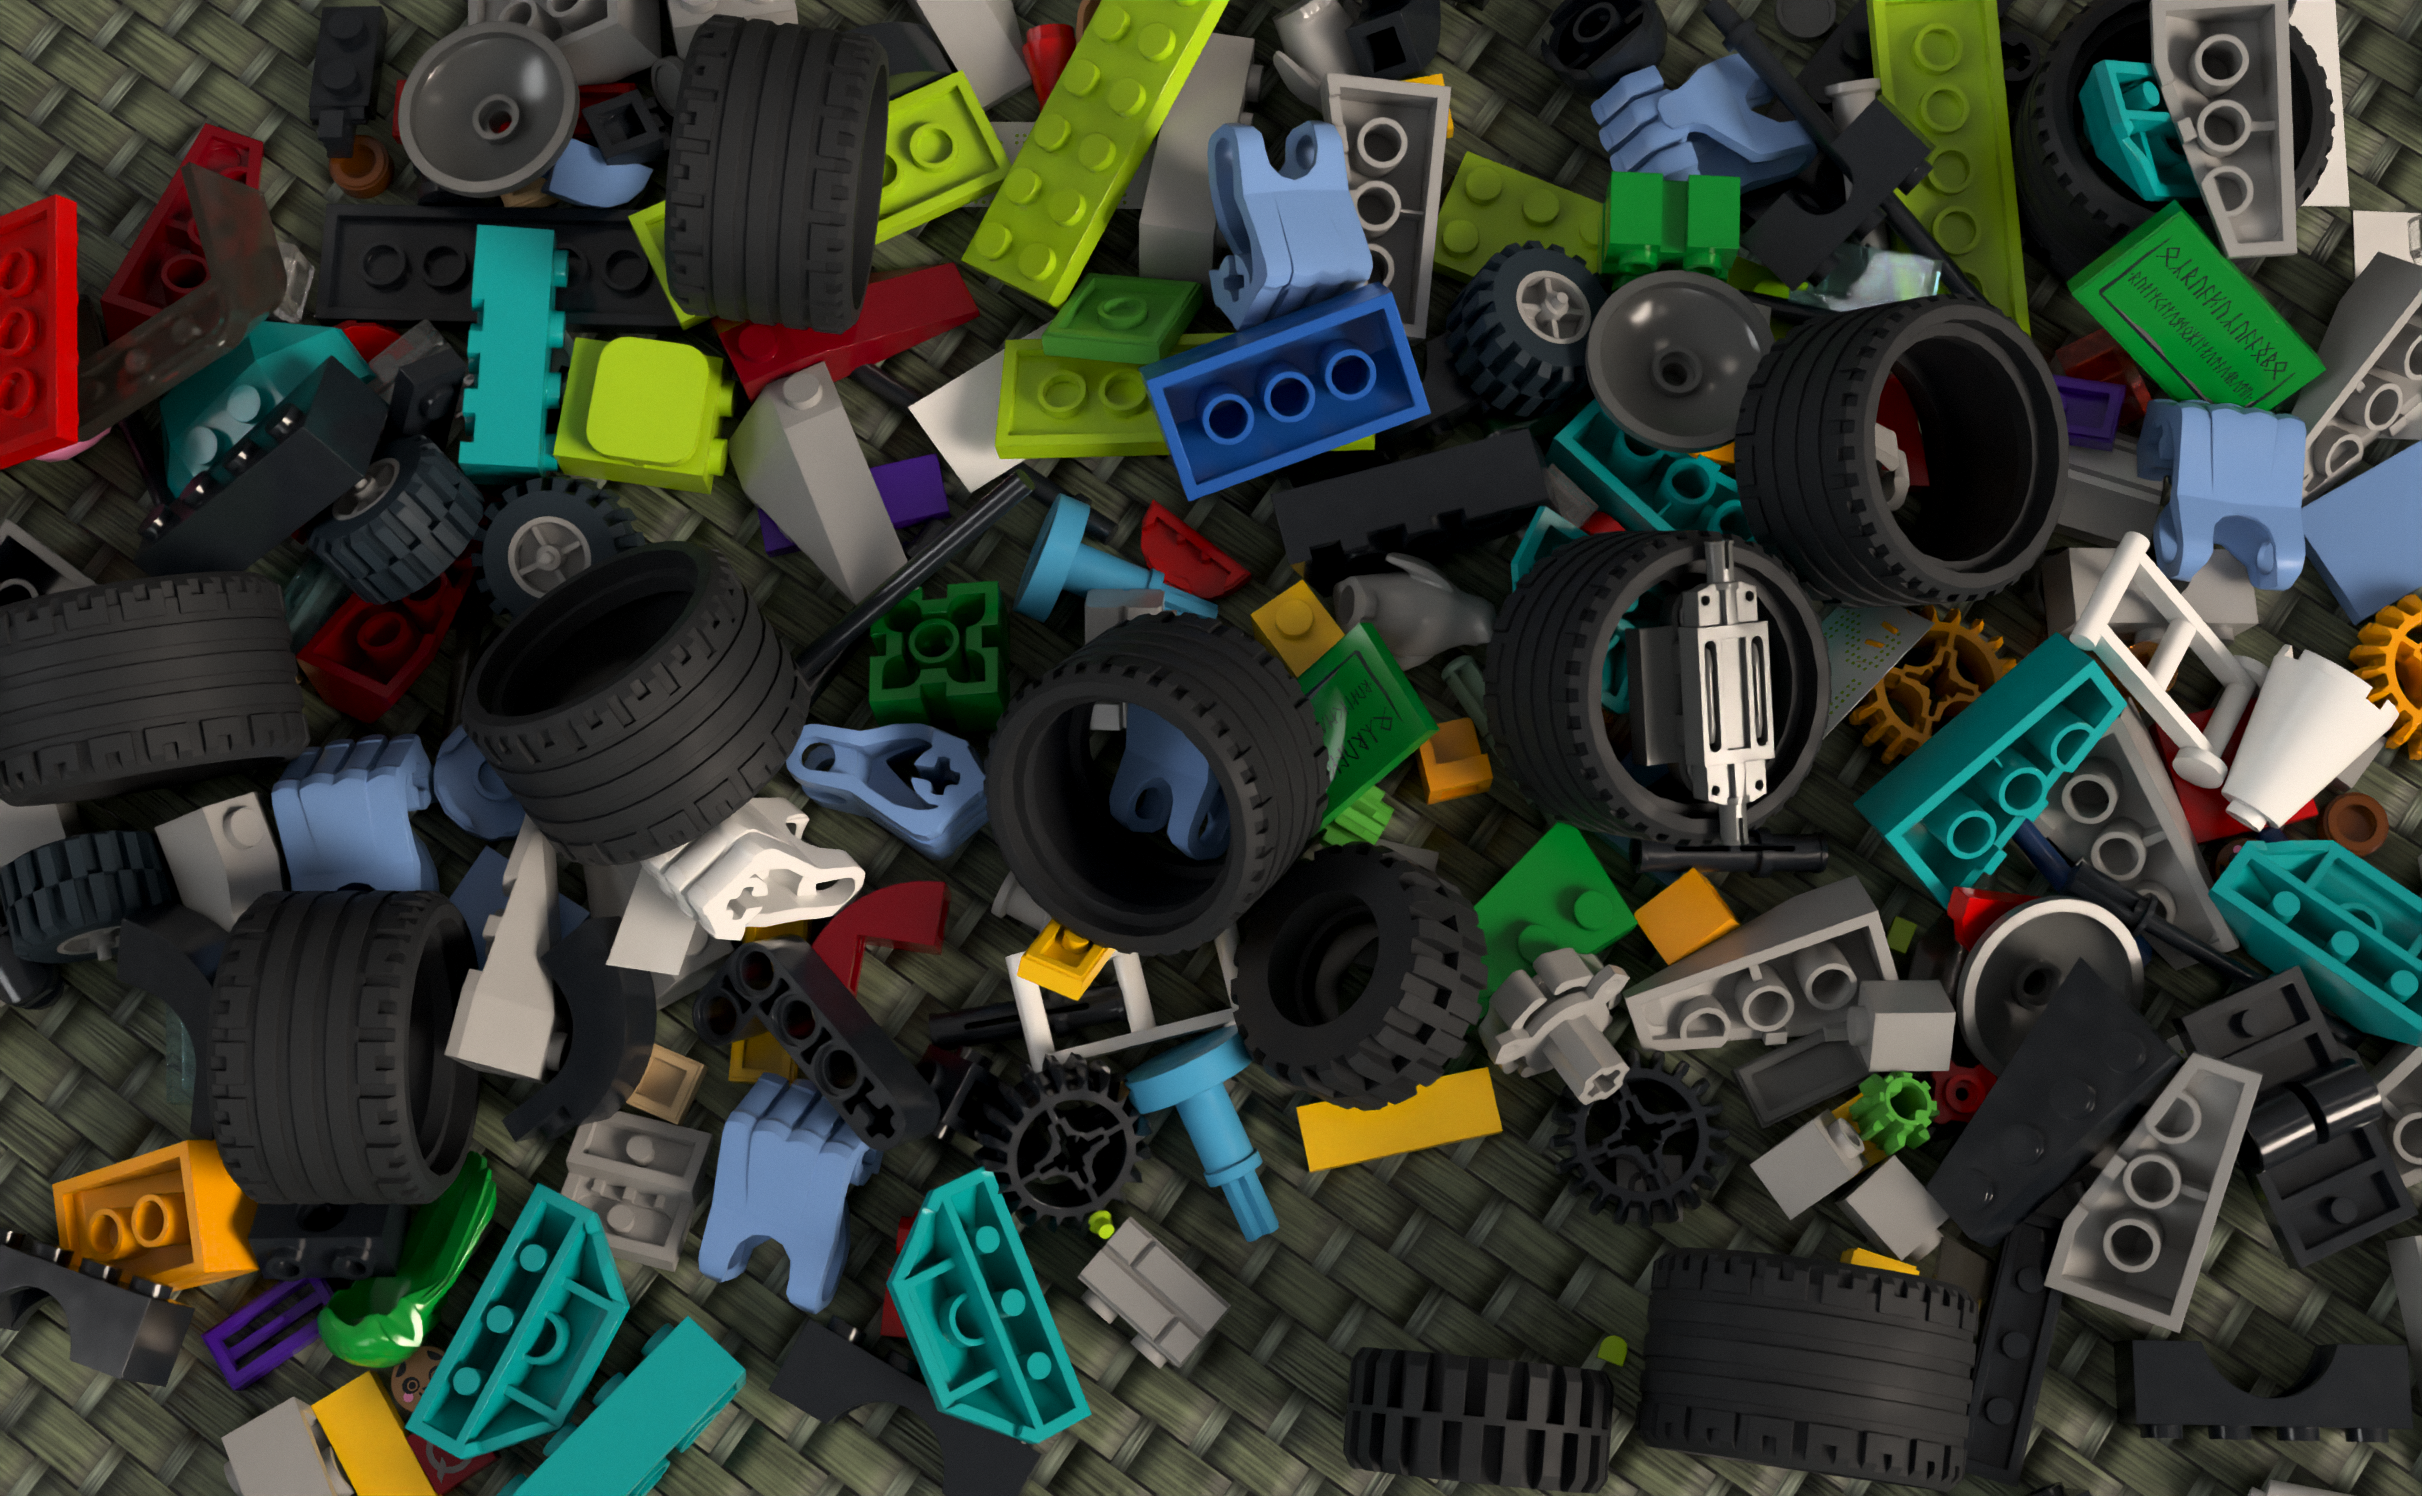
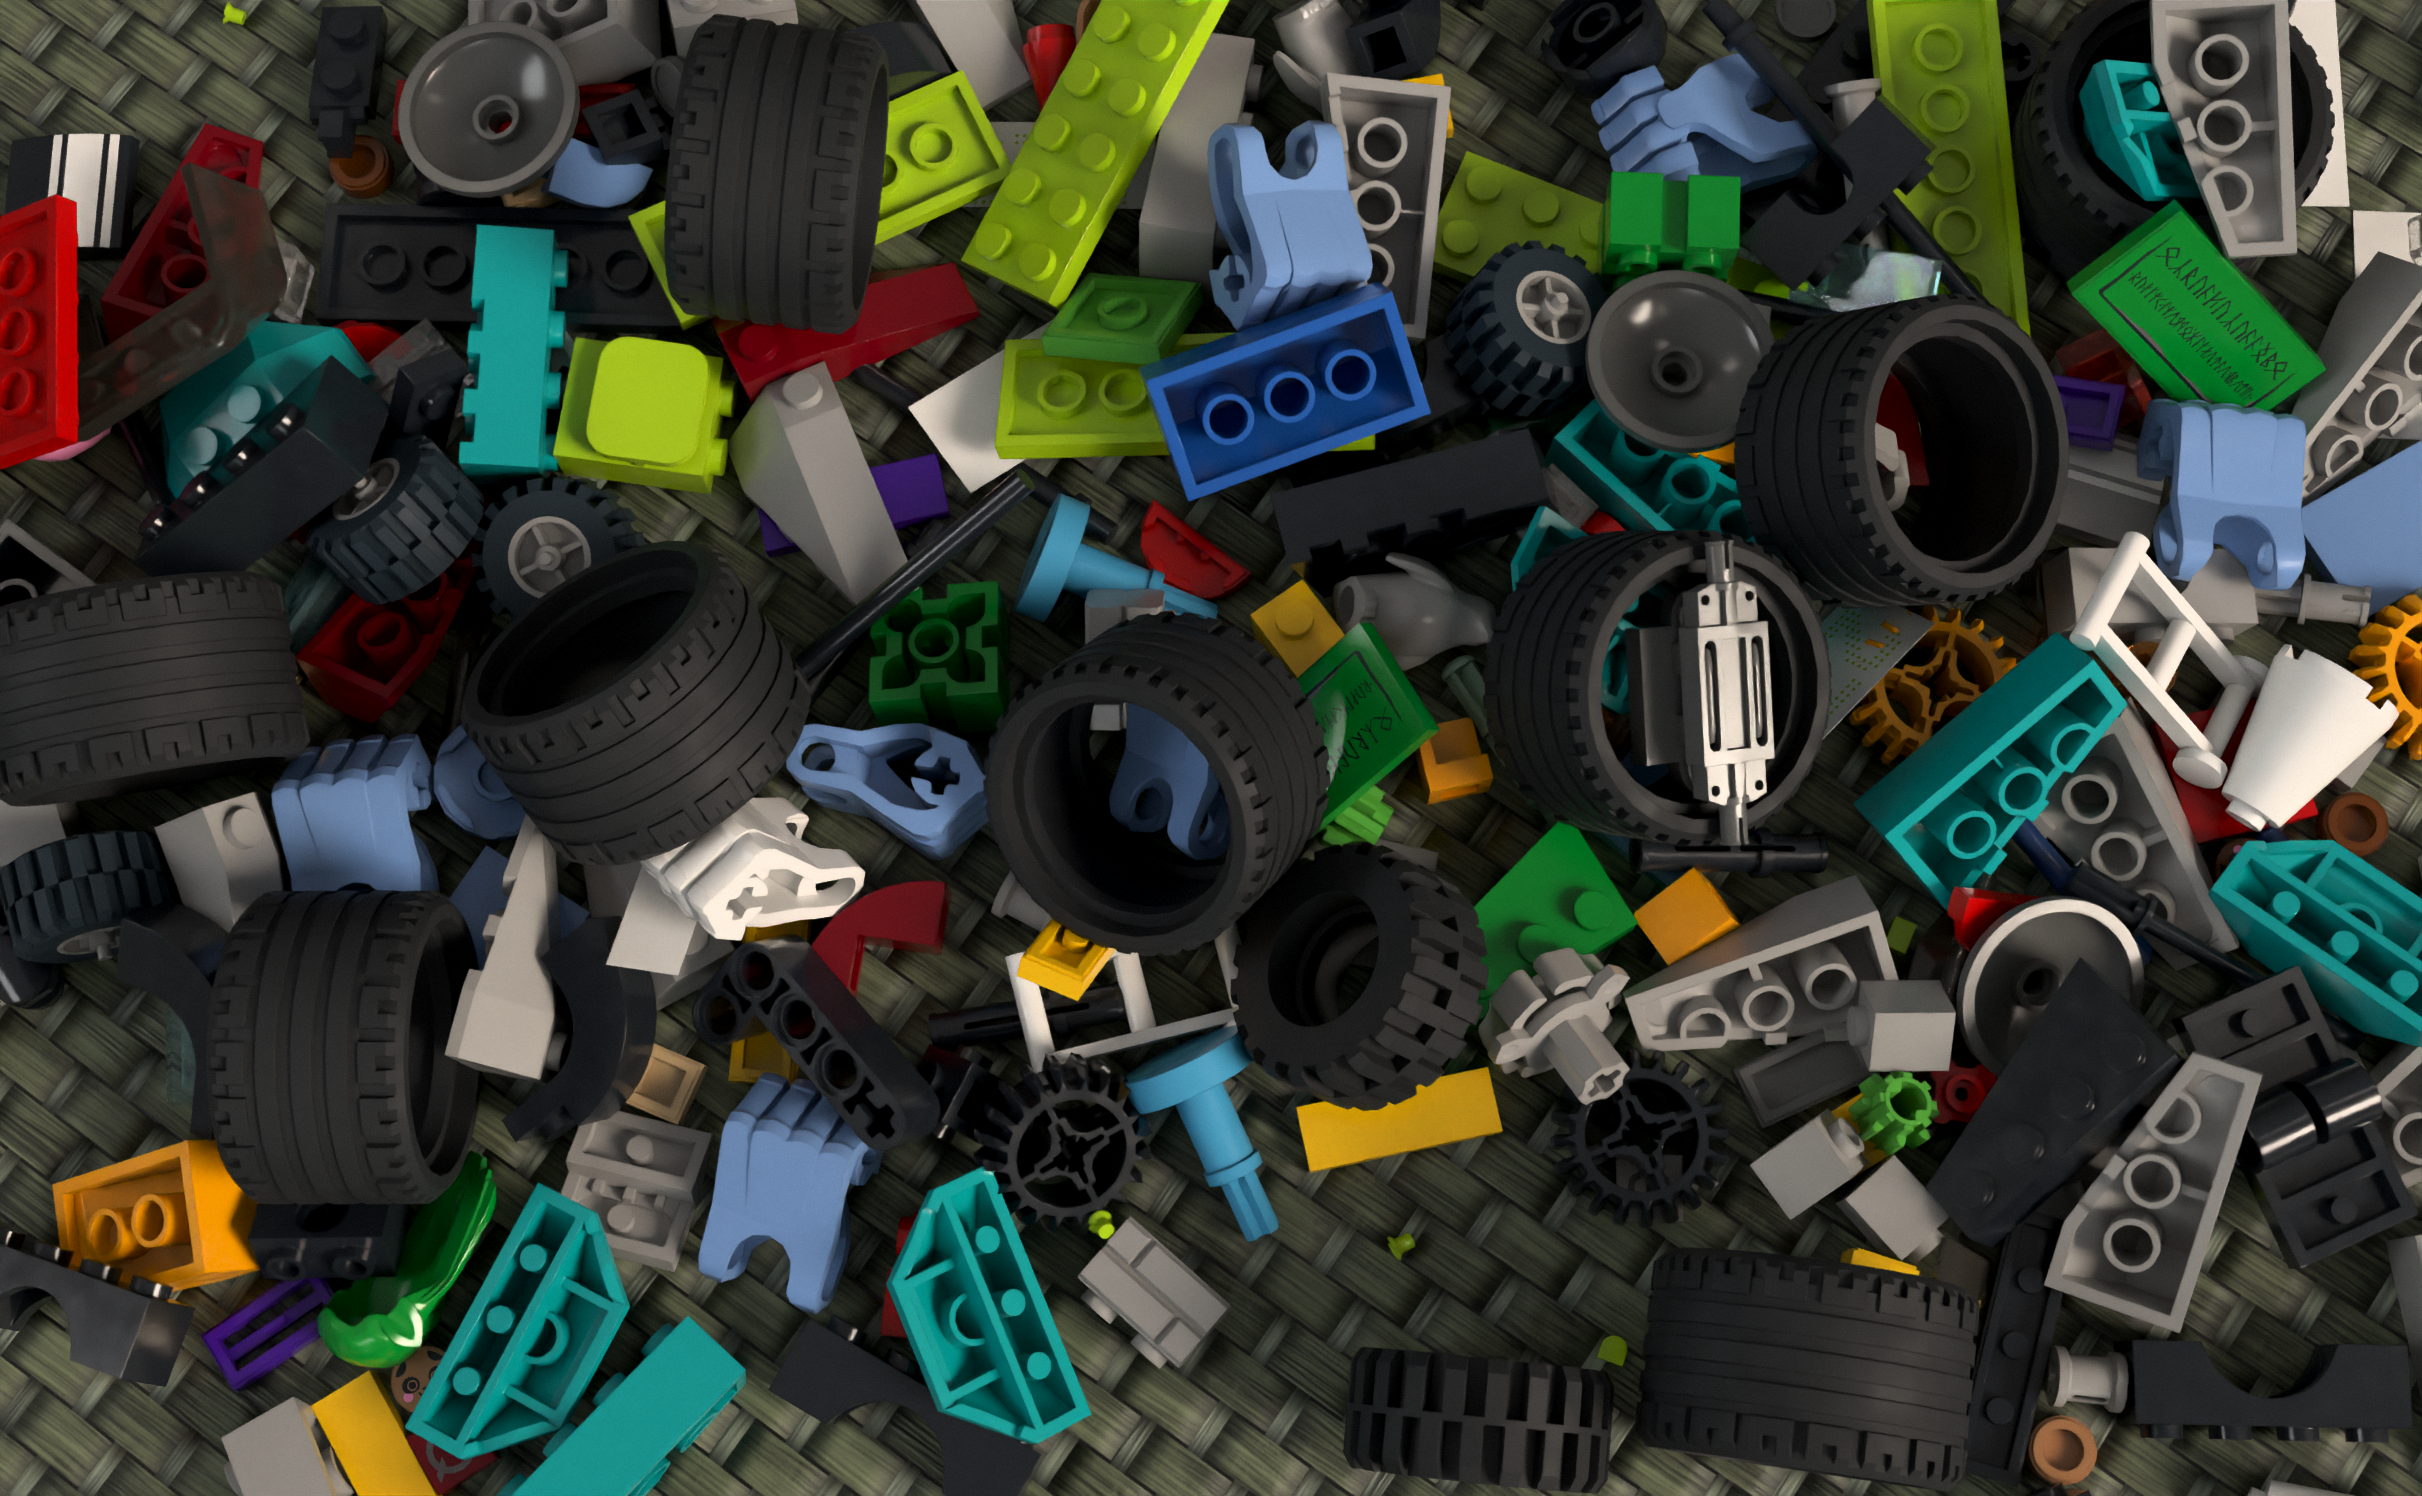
(85, 168): none -> slope
(234, 15): none -> lime piece
(1401, 1245): none -> lime piece
(2060, 1450): none -> medium nougat tile
(2086, 1379): none -> light grey bush
(2317, 602): none -> light grey axle

